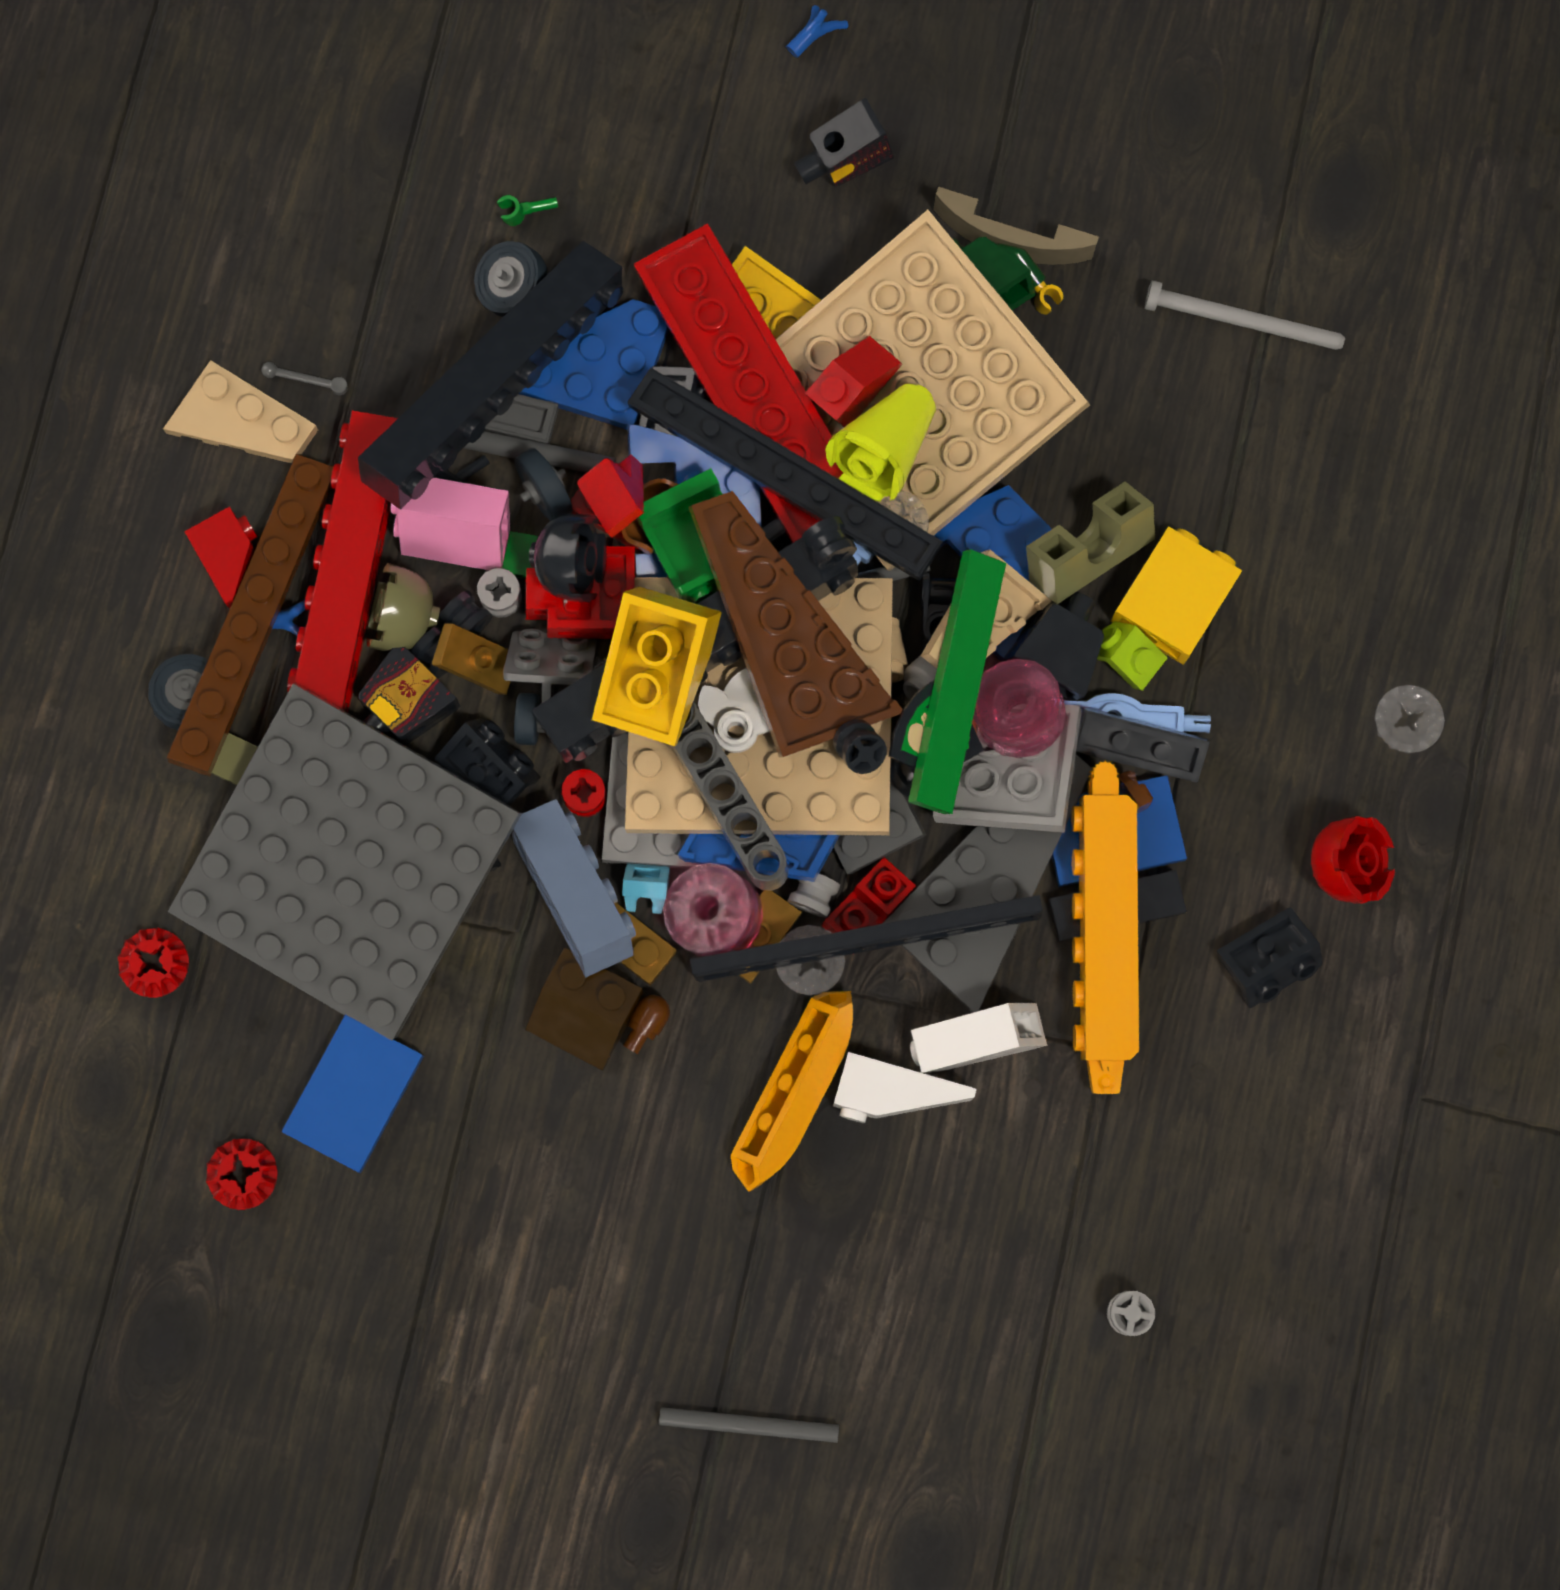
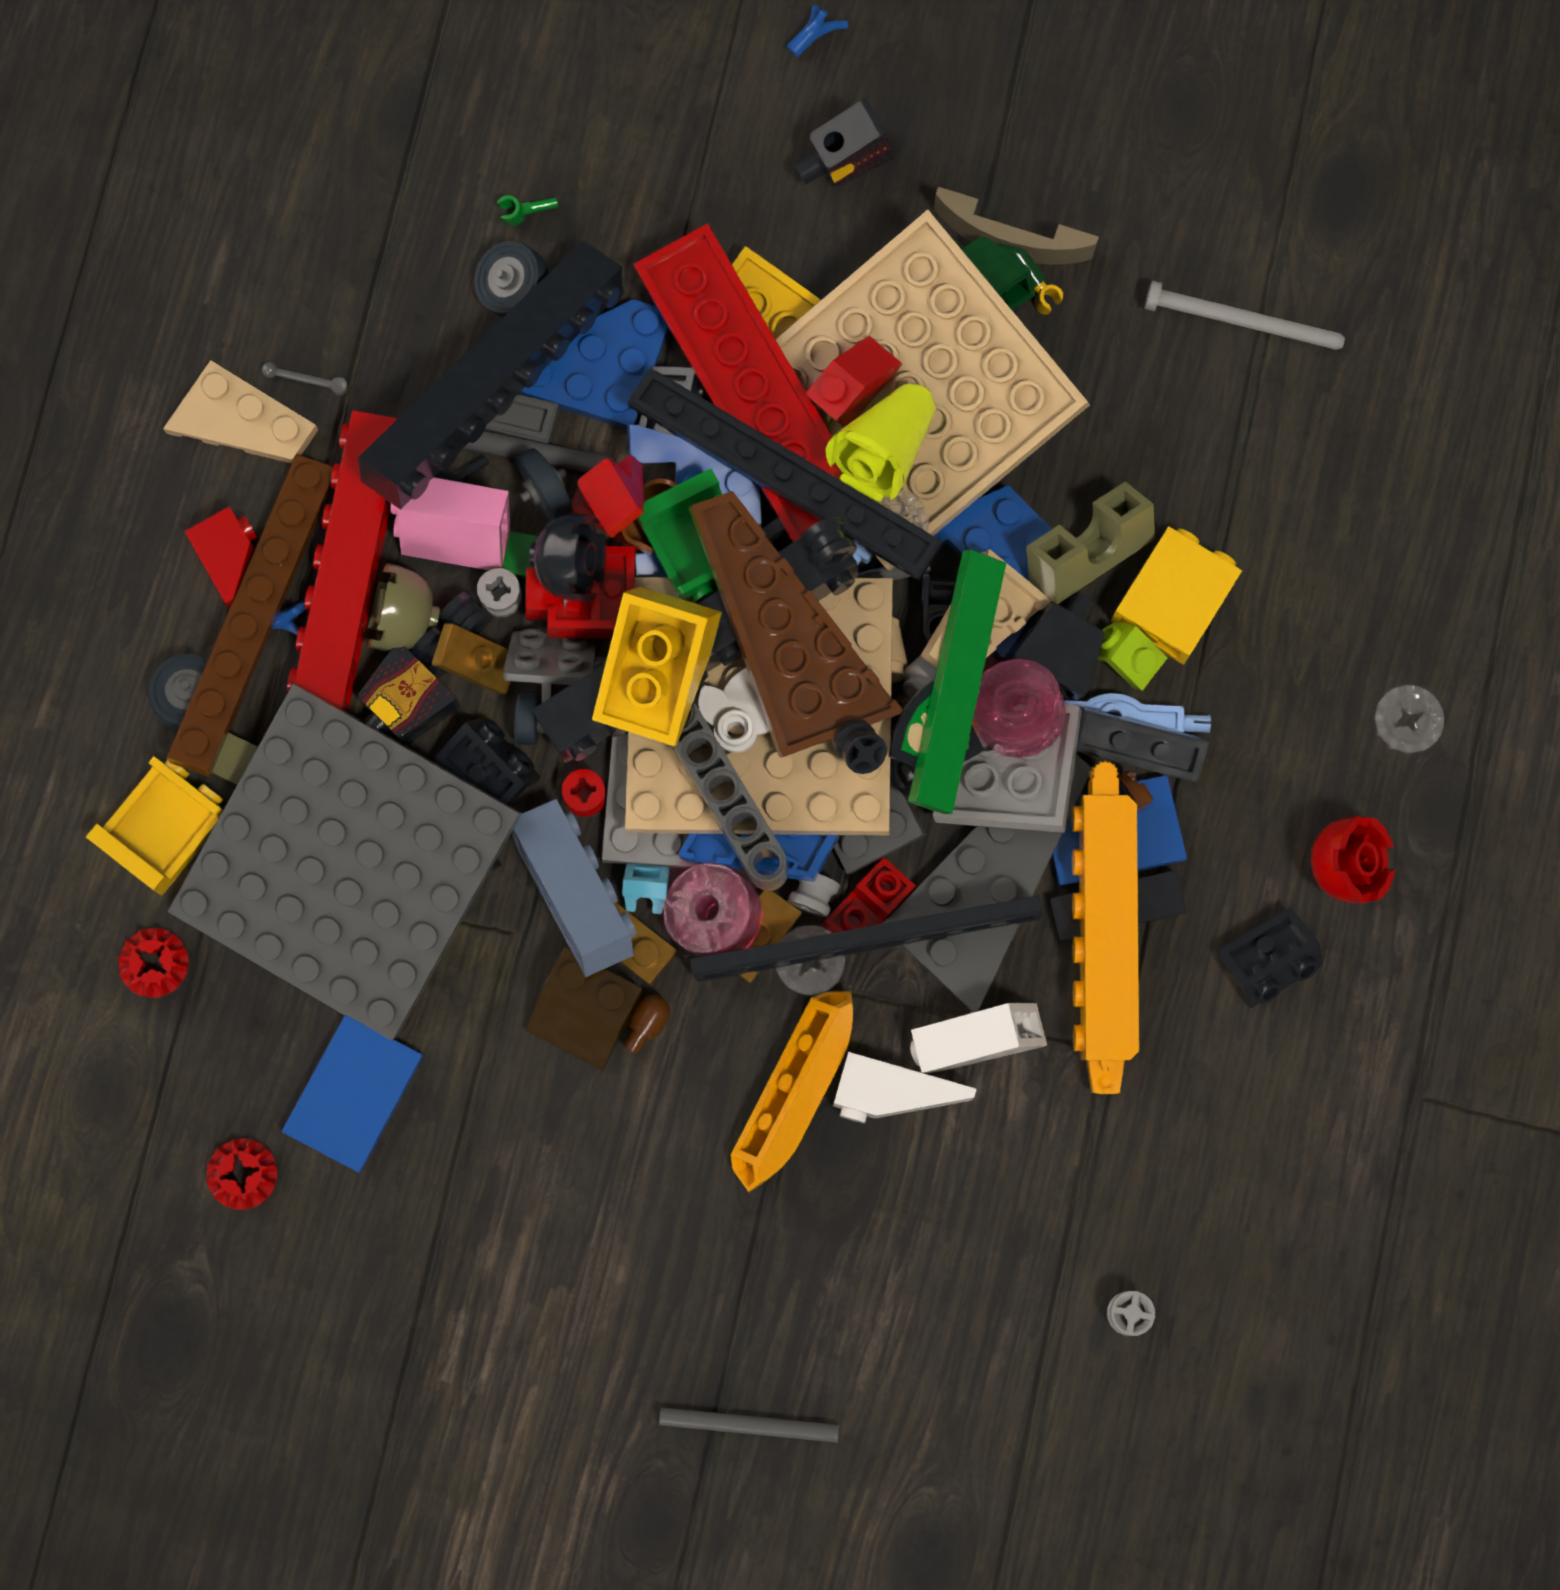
(159, 826): none -> yellow panel

